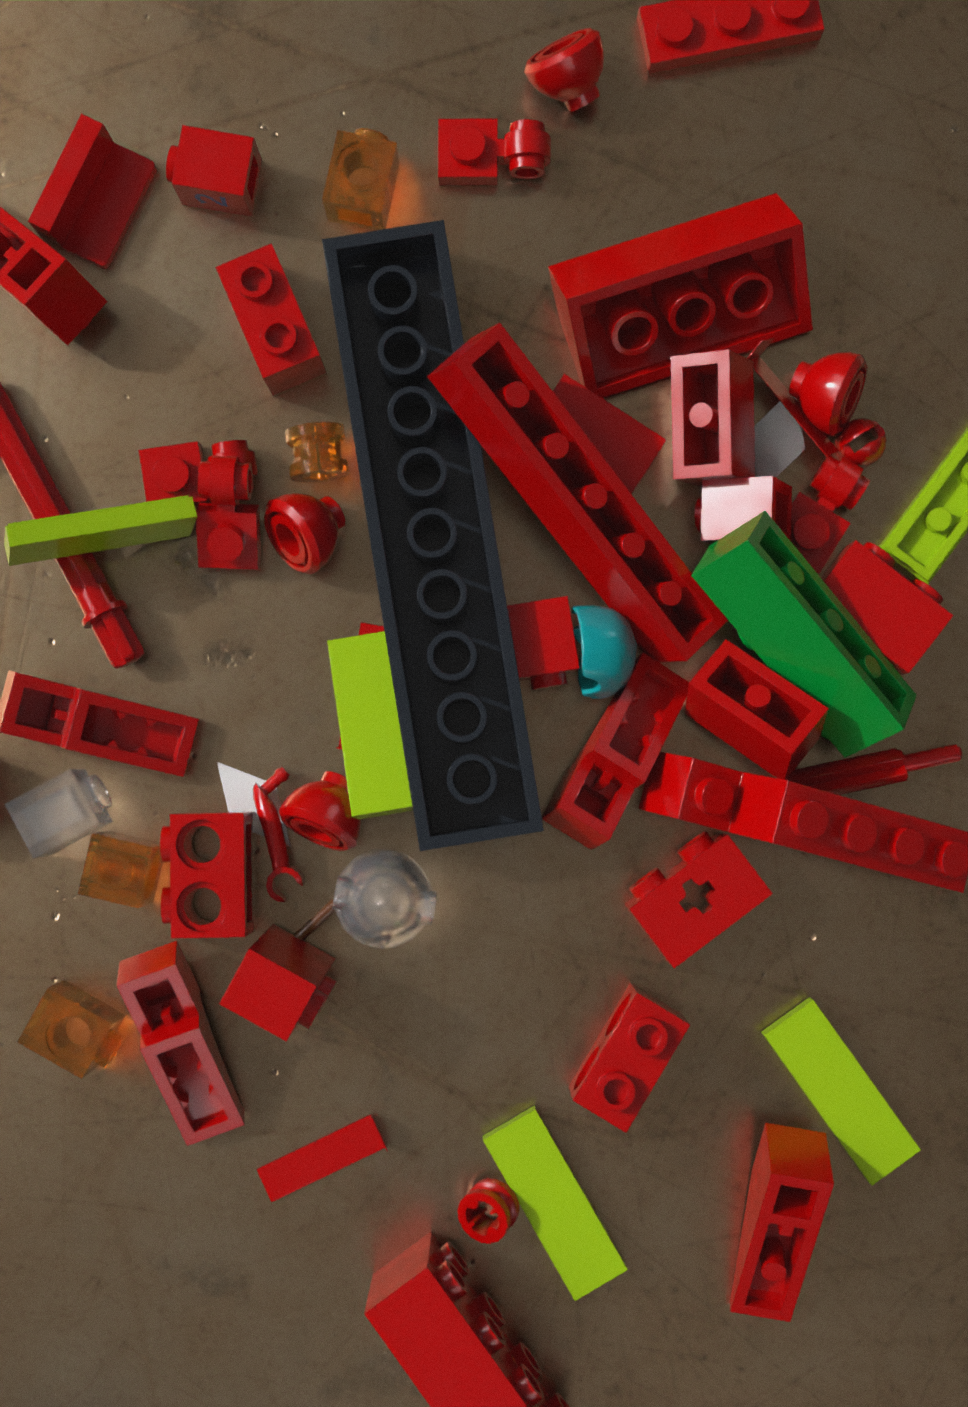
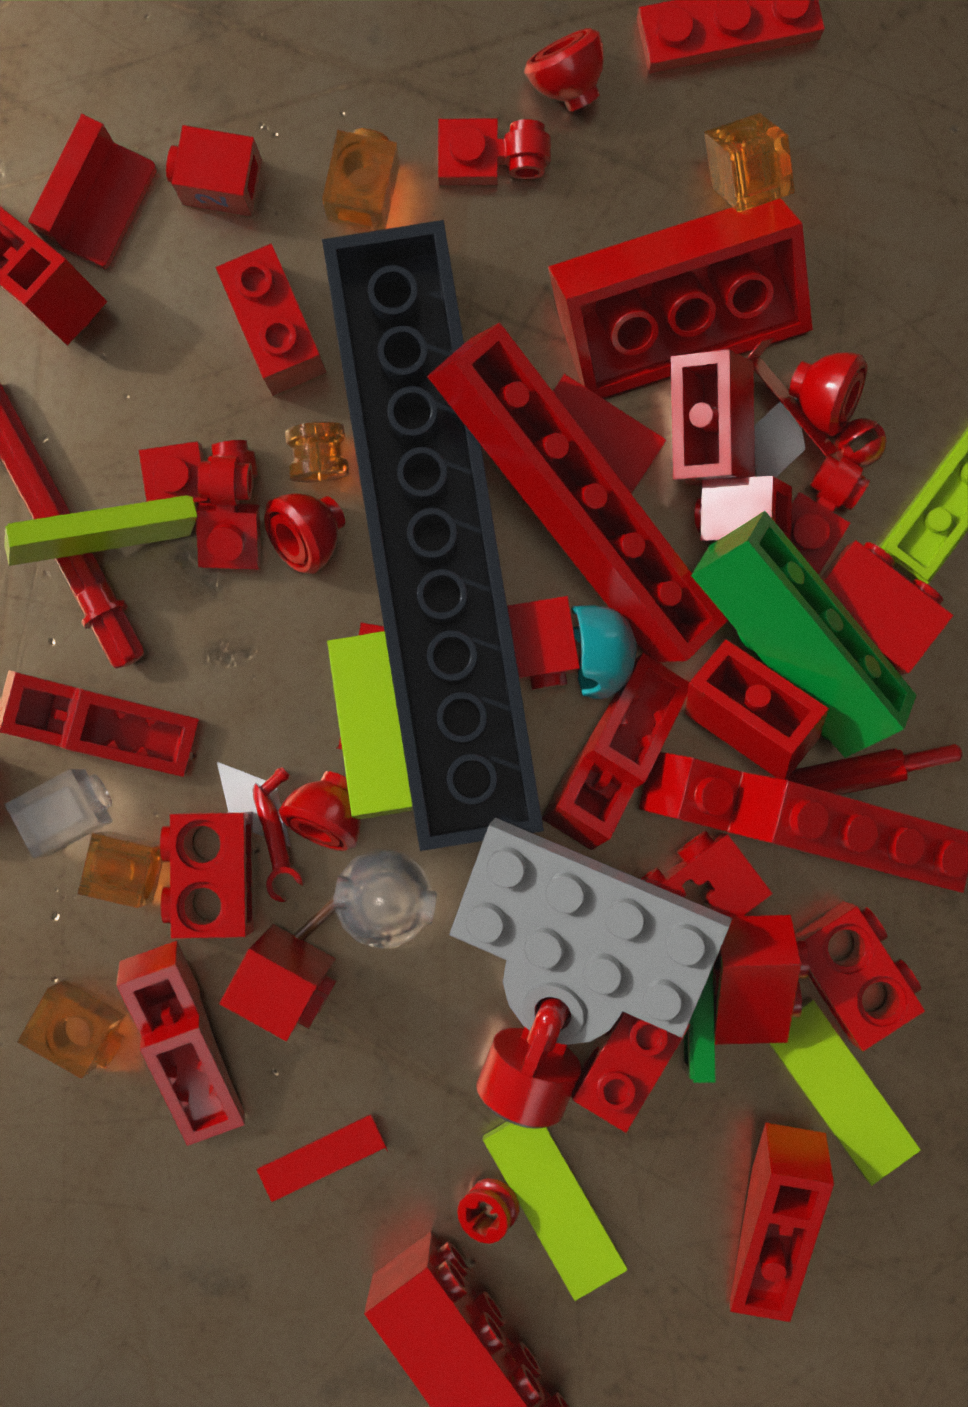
(576, 955): none -> light grey plate
(700, 1038): none -> green tile
(749, 162): none -> clear orange brick
(758, 980): none -> red brick
(845, 981): none -> red brick

